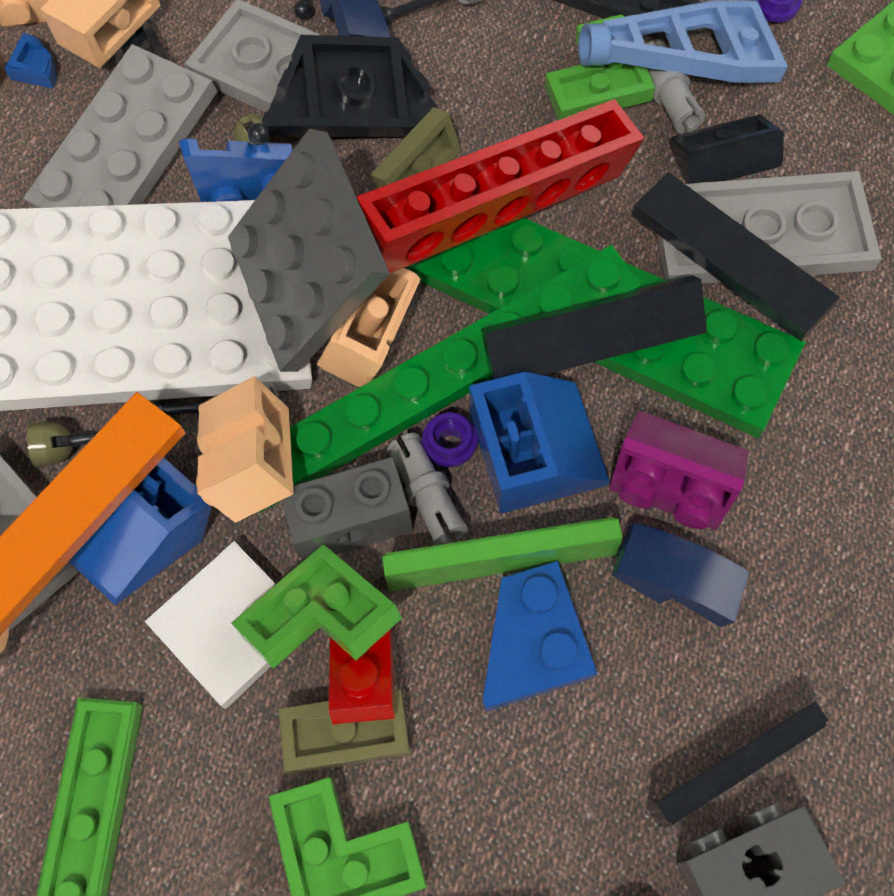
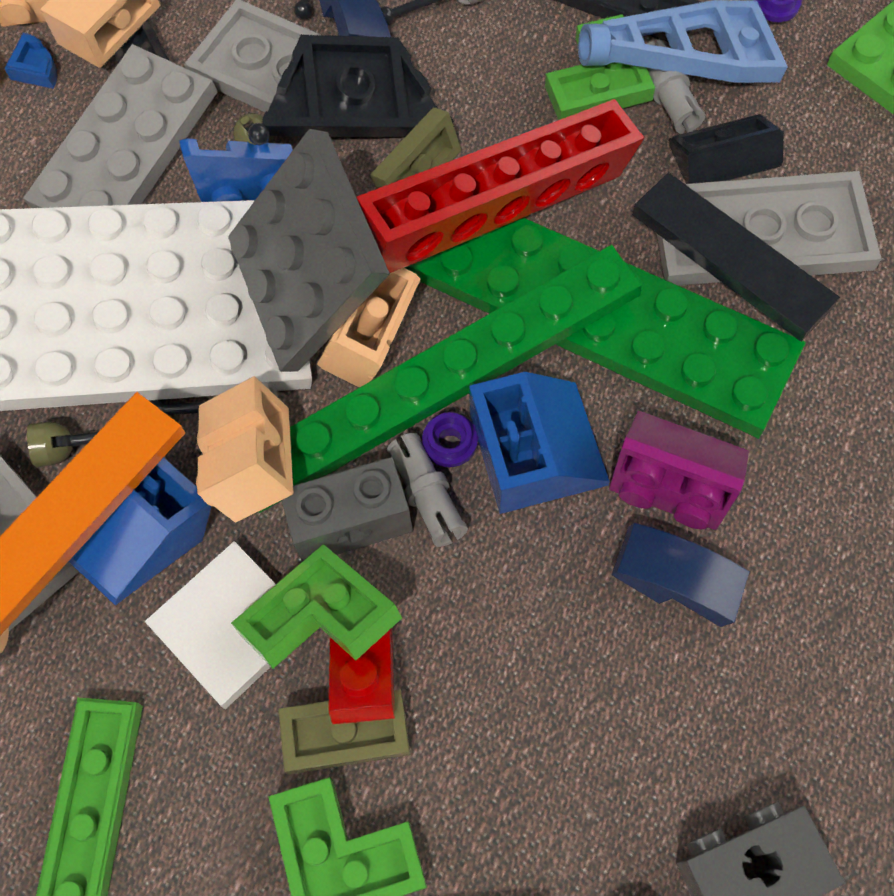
(501, 554): bright green tile -> none
(535, 639): blue wing -> none
(596, 329): black tile -> none
(738, 766): black tile -> none

